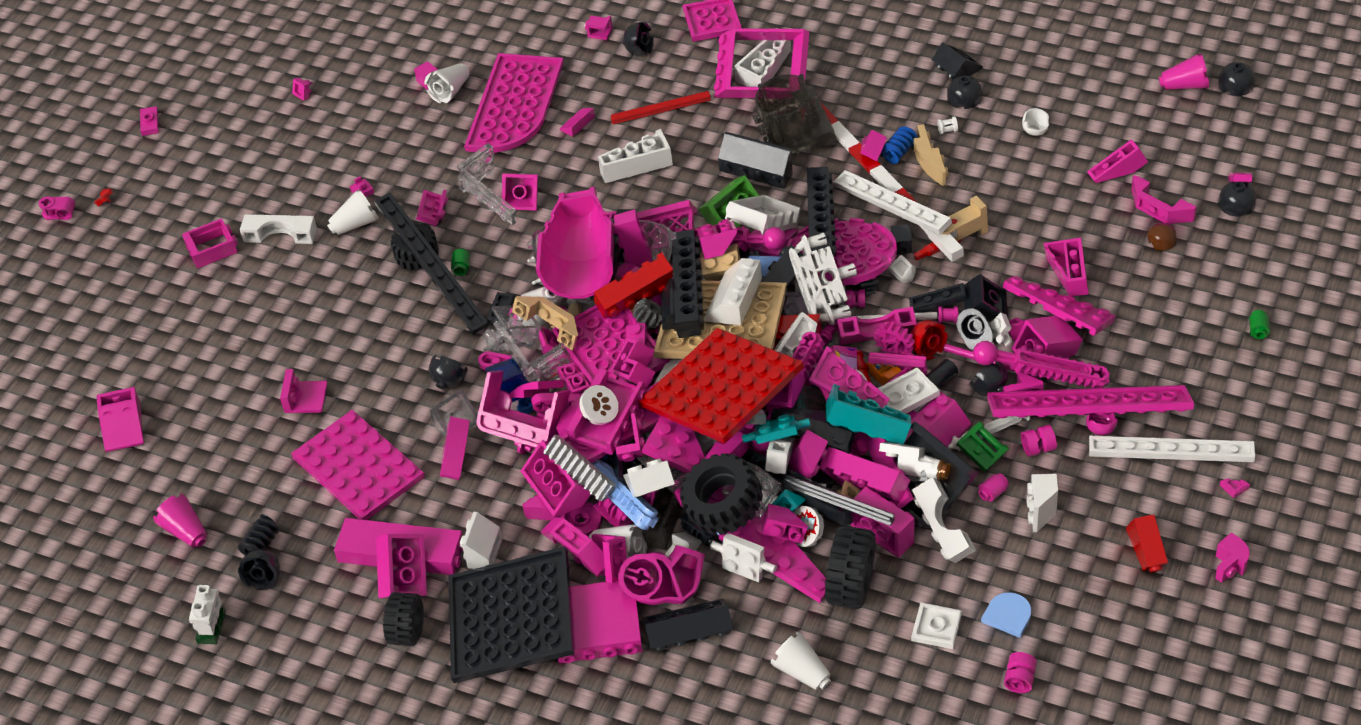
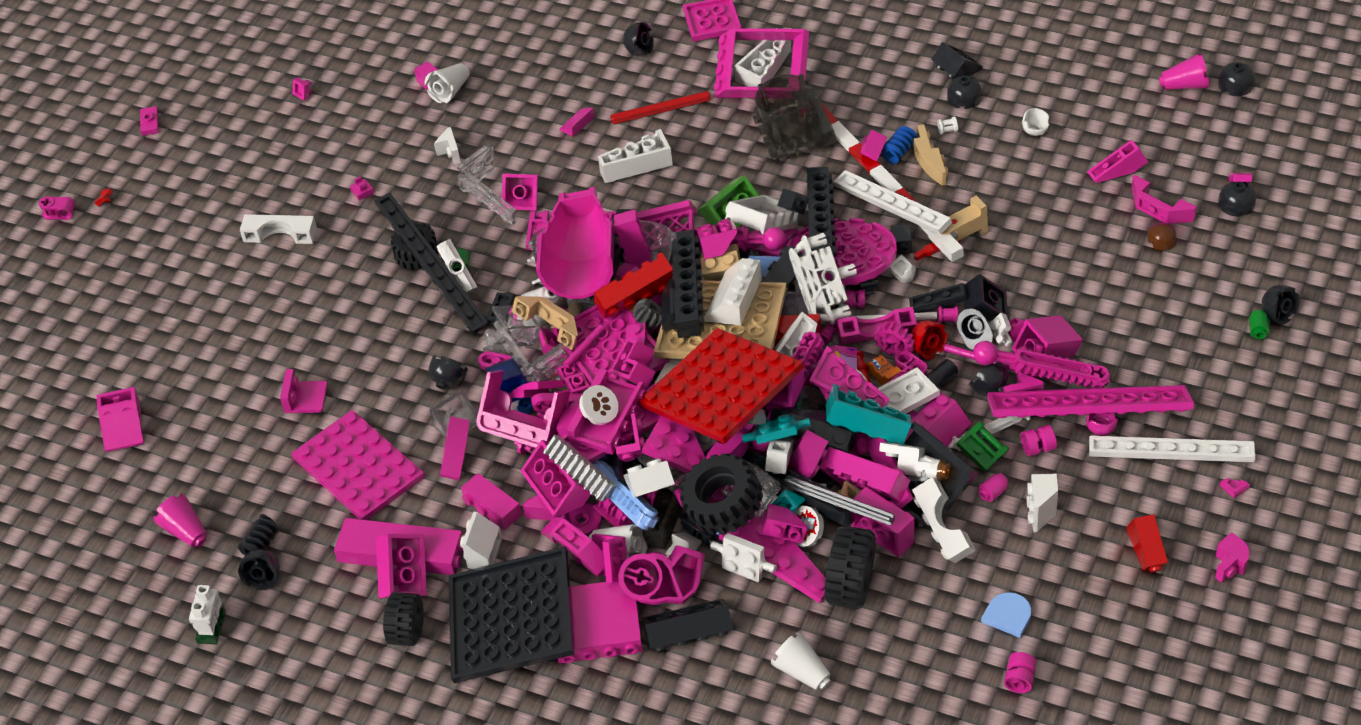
(206, 233): dark pink window -> none
(352, 214): white cone -> none
(431, 207): dark pink bracket -> none
(446, 145): none -> white slope
(450, 257): none -> white piece
(491, 501): none -> dark pink brick
(514, 101): dark pink plate -> none
(536, 222): none -> dark pink plate
(583, 346): none -> dark pink bar
(599, 27): dark pink window -> none
(755, 160): slope -> none
(793, 201): none -> black brick
(897, 359): dark pink axle -> none
(936, 625): white tile -> none
(1062, 306): dark pink wing -> none
(1068, 264): dark pink wedge -> none
(1280, 303): none -> black cylinder

